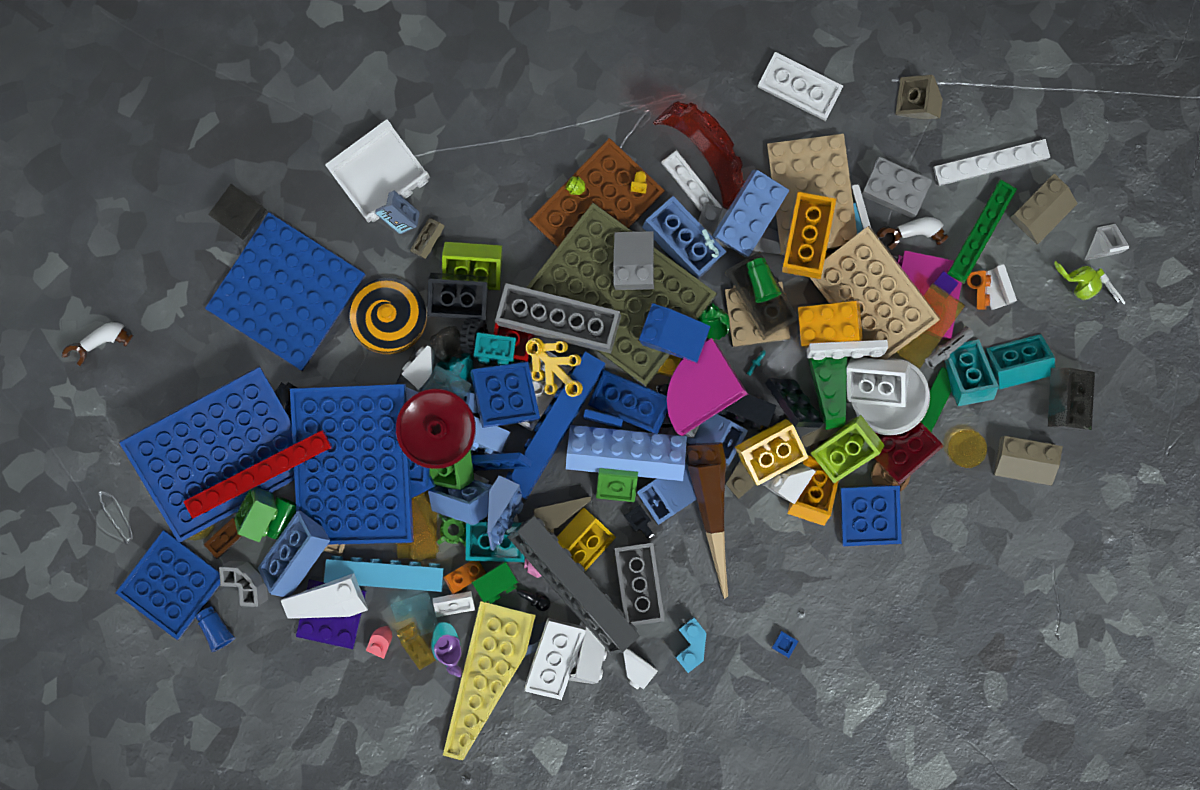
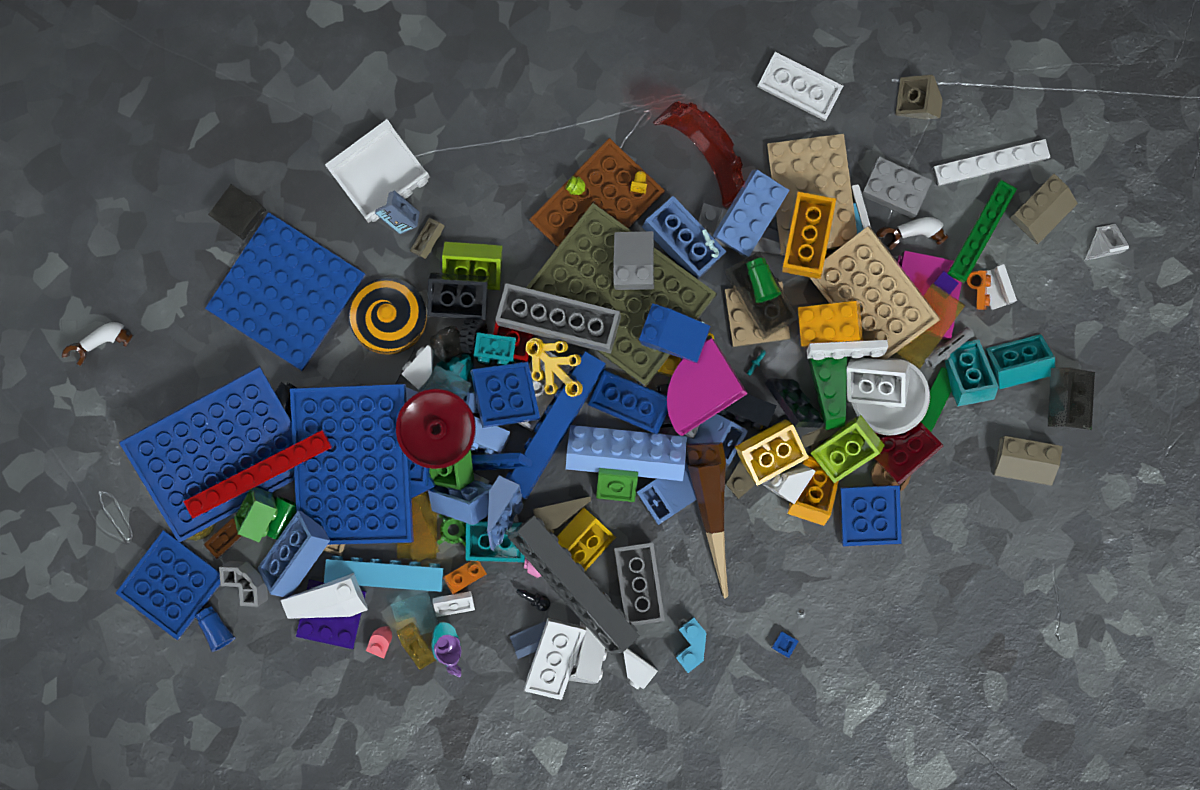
(492, 659): light yellow wing -> none
(496, 582): green brick -> none
(603, 418): blue tile -> none
(638, 520): black plate -> none
(688, 181): white tile -> none
(718, 320): green hair -> none
(967, 448): clear yellow tile -> none
(1089, 282): lime hair -> none

